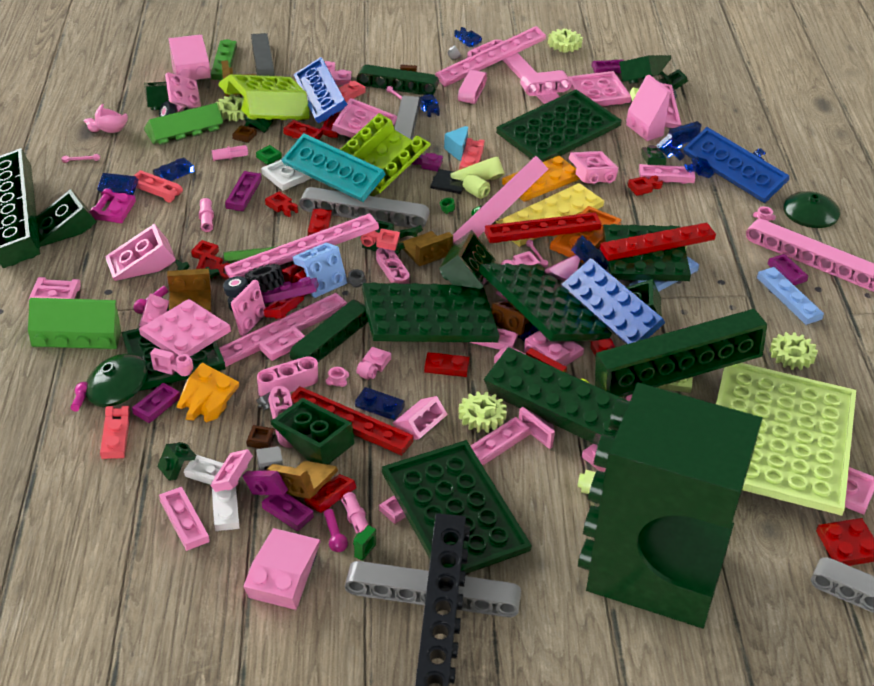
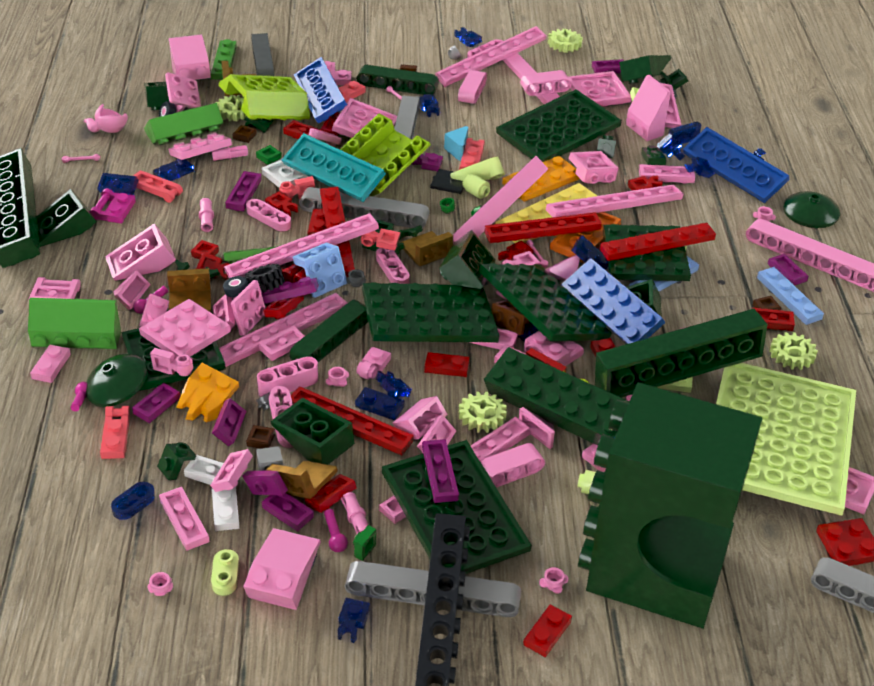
(50, 363): none -> bright pink plate
(131, 289): none -> bright pink slope
(133, 500): none -> clear blue plate
(160, 584): none -> bright pink plate
(199, 146): none -> bright pink plate
(224, 311): none -> bright pink plate
(225, 567): none -> yellowish green plate
(229, 422): none -> magenta plate
(278, 220): none -> bright pink beam
(300, 185): none -> coral plate
(330, 139): none -> bright pink plate
(334, 216): none -> red plate
(352, 616): none -> clear blue plate
(394, 386): none -> clear blue plate
(438, 430): none -> bright pink plate
(440, 471): none -> magenta plate
(513, 464): none -> bright pink beam
(514, 249): none -> red plate
(547, 630): none -> red plate
(554, 580): none -> bright pink plate
(607, 145): none -> bracket
(615, 201): none -> bright pink tile
(766, 303): none -> reddish brown tile
(777, 319): none -> red plate

